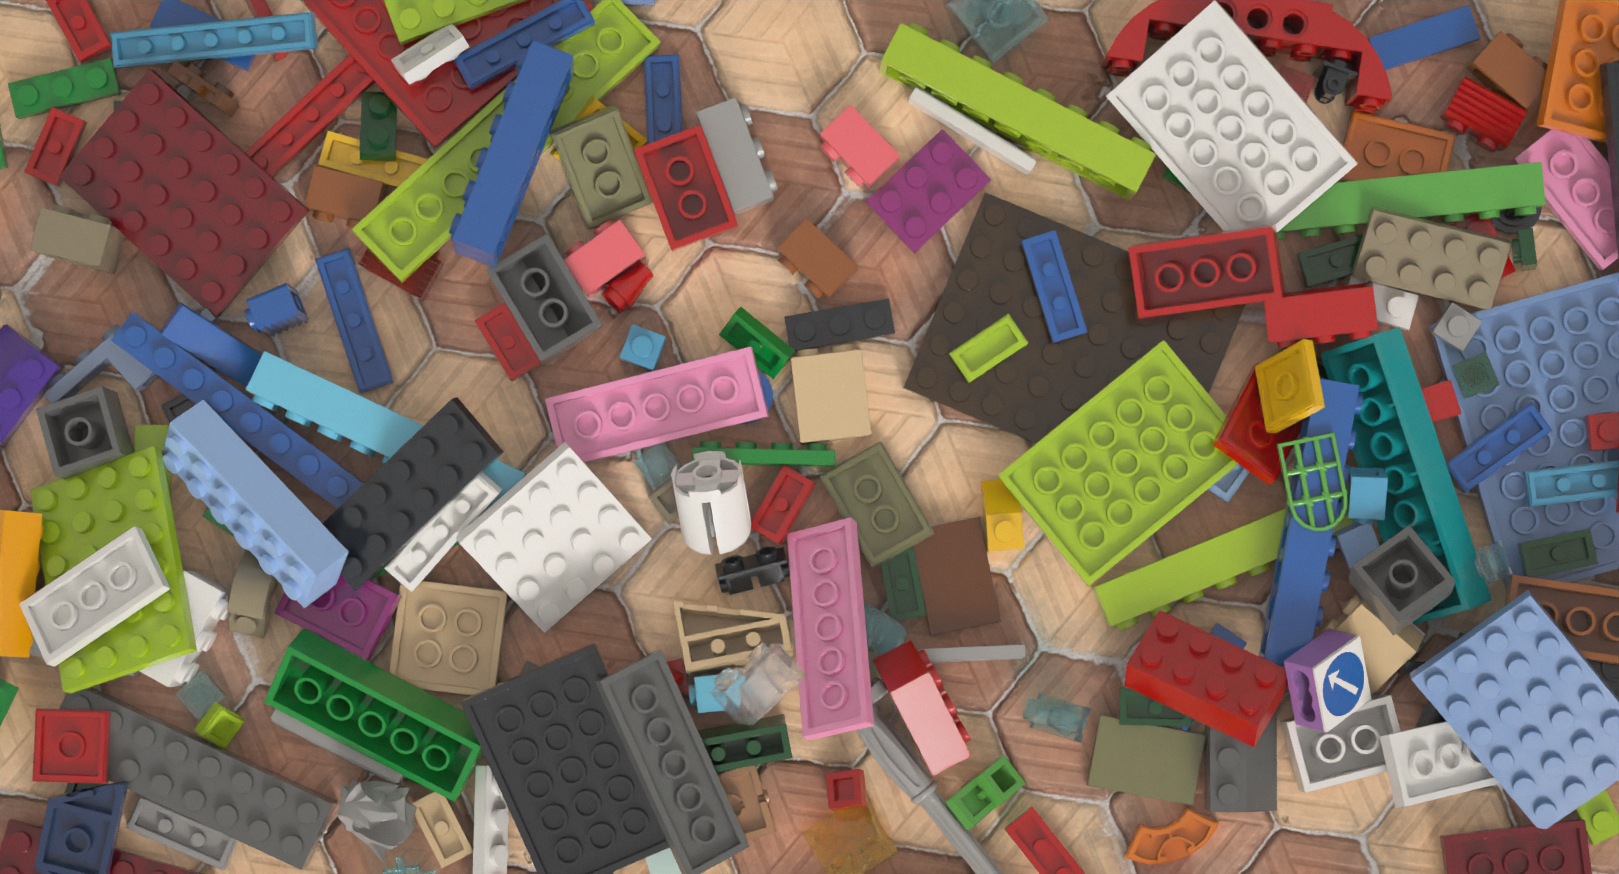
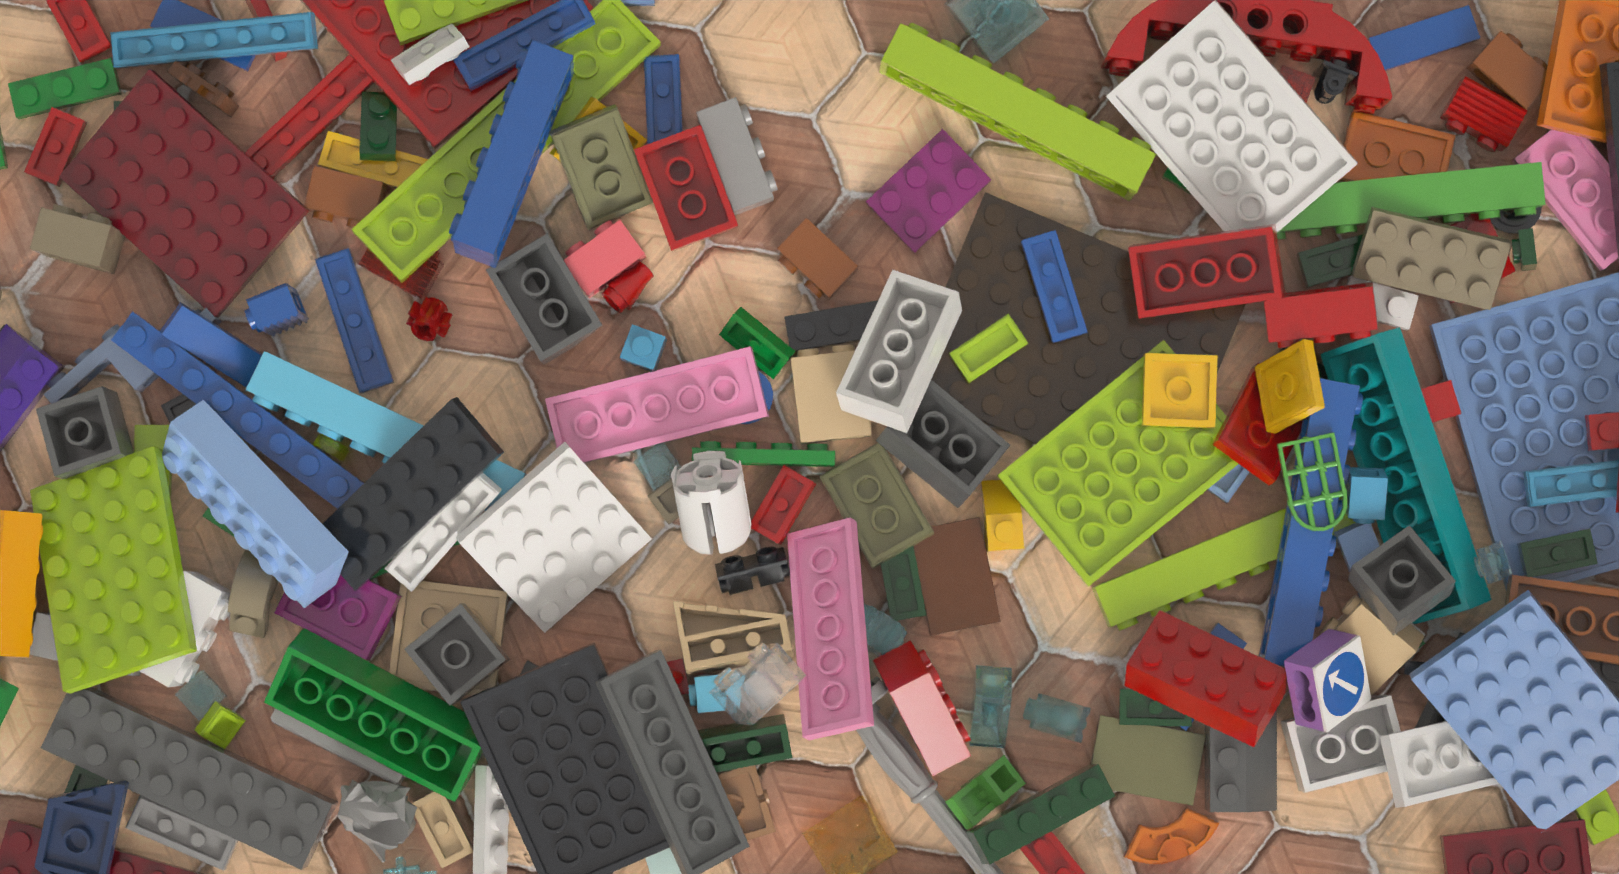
(71, 745): red tile -> none
(94, 596): white plate -> none
(331, 447): none -> clear neon green tile
(429, 319): none -> red gear
(457, 654): none -> dark grey brick
(508, 342): red plate -> none
(846, 789): red plate -> none
(858, 147): coral brick -> none
(899, 351): none -> white brick
(946, 445): none -> dark grey slope
(972, 131): white tile -> none
(975, 653): light grey tile -> none
(990, 706): none -> clear light blue slope
(1040, 814): none -> dark green brick
(1179, 390): none -> yellow plate
(1456, 327): light grey plate -> none
(1475, 375): clear green plate -> none
(1497, 447): blue tile -> none

